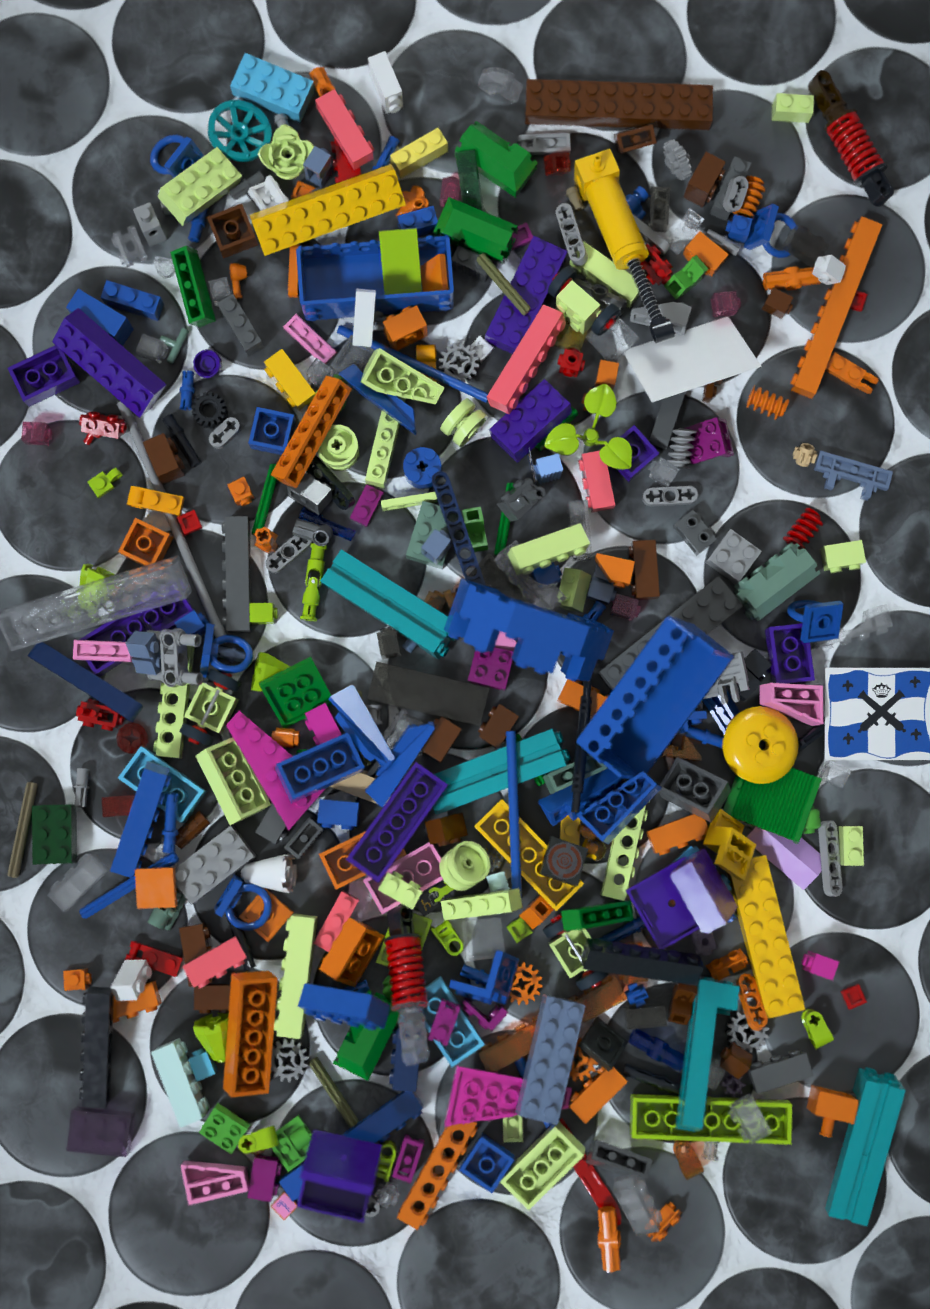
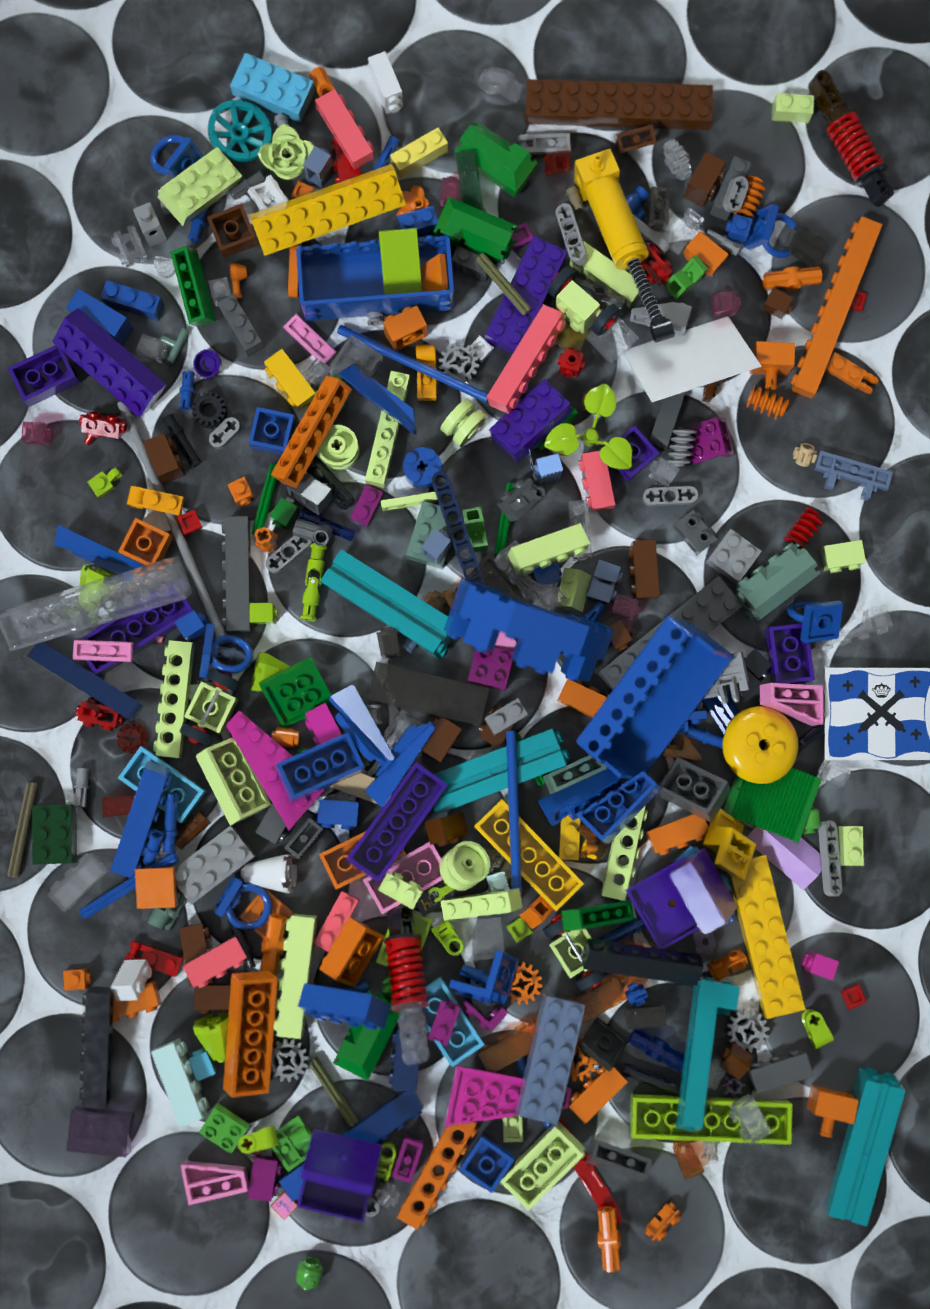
(93, 552): none -> blue wedge
(147, 649): sand blue piece -> none
(152, 848): none -> blue pin
(174, 657): light grey piece -> none
(273, 943): none -> orange piece
(283, 514): none -> green brick
(309, 1273): none -> bright green head
(364, 317): white slope -> none
(395, 378): yellowish green wedge -> none
(506, 716): none -> light grey brick
(563, 861): tile -> none
(580, 753): black axle -> none
(607, 373): orange brick -> none
(615, 569): orange slope -> none
(621, 636): none -> reddish brown brick
(637, 1204): clear brick -> none
(681, 1003): reddish brown brick -> none
(753, 992): orange beam -> none
(775, 359): none -> orange brick
(829, 269): white brick -> none

